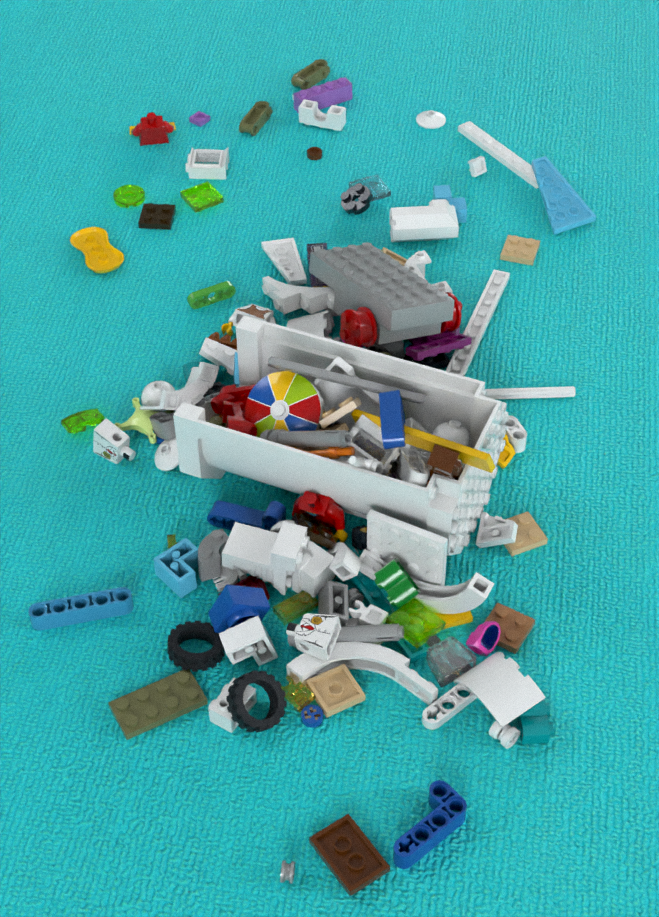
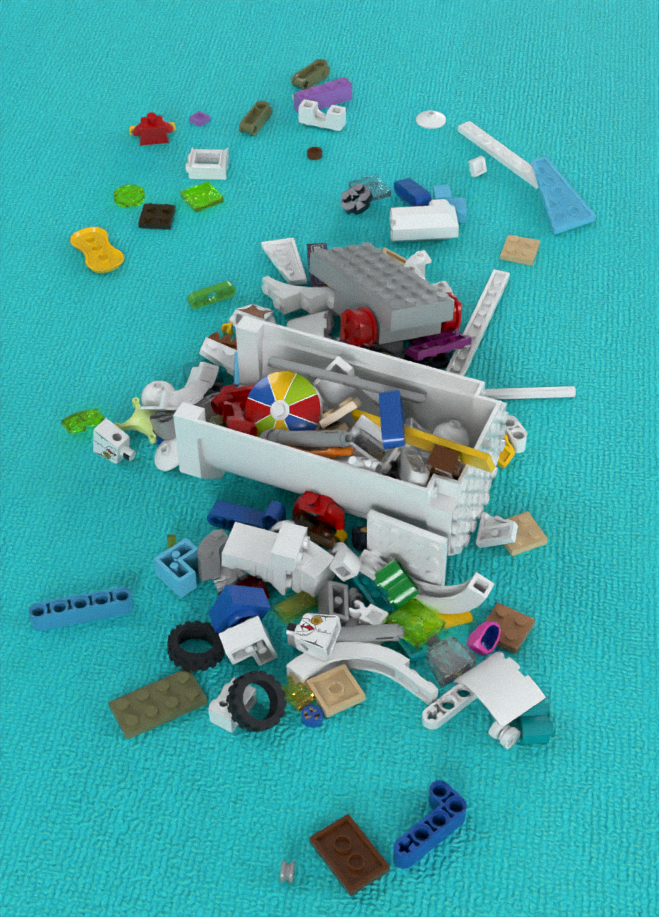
(412, 192): none -> blue beam

